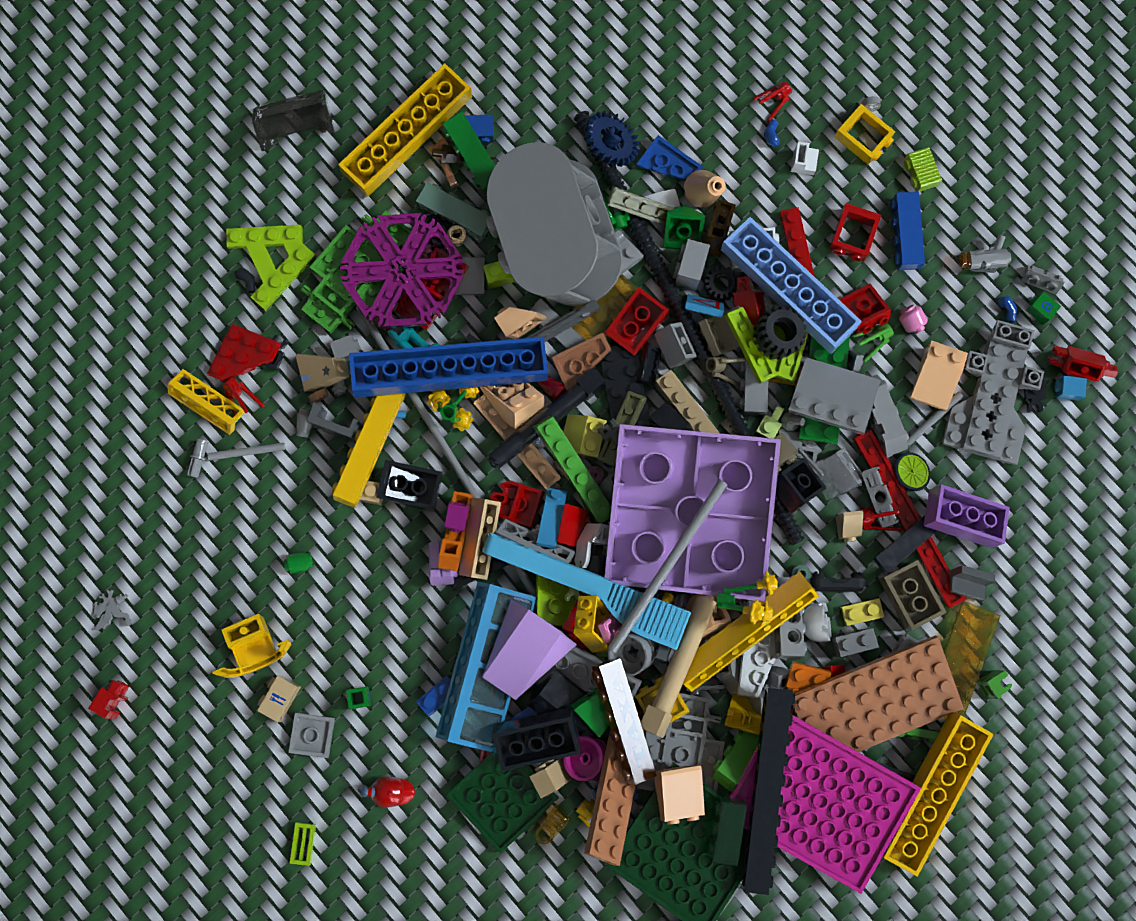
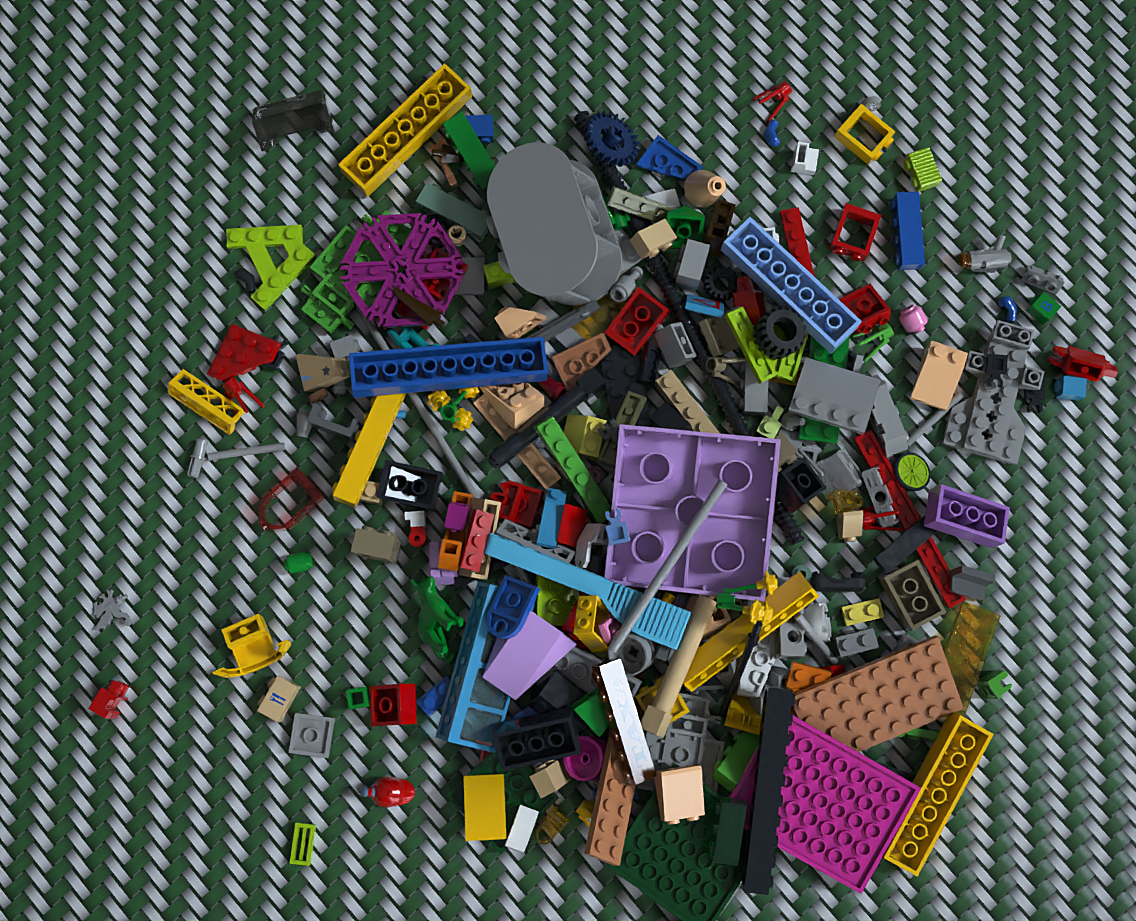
(308, 487): none -> clear red window
(376, 545): none -> dark tan brick
(392, 705): none -> red brick
(418, 533): none -> leg
(423, 311): none -> dark brown bar
(433, 616): none -> green animal
(475, 540): none -> plate
(484, 807): none -> yellow slope
(511, 607): none -> blue tile
(521, 828): none -> white slope
(617, 531): none -> medium blue plate
(625, 285): none -> light grey piece
(653, 239): none -> tan brick
(751, 641): none -> black bar
(815, 638): none -> light grey bar
(845, 501): none -> clear yellow piece
(996, 365): none -> black plate

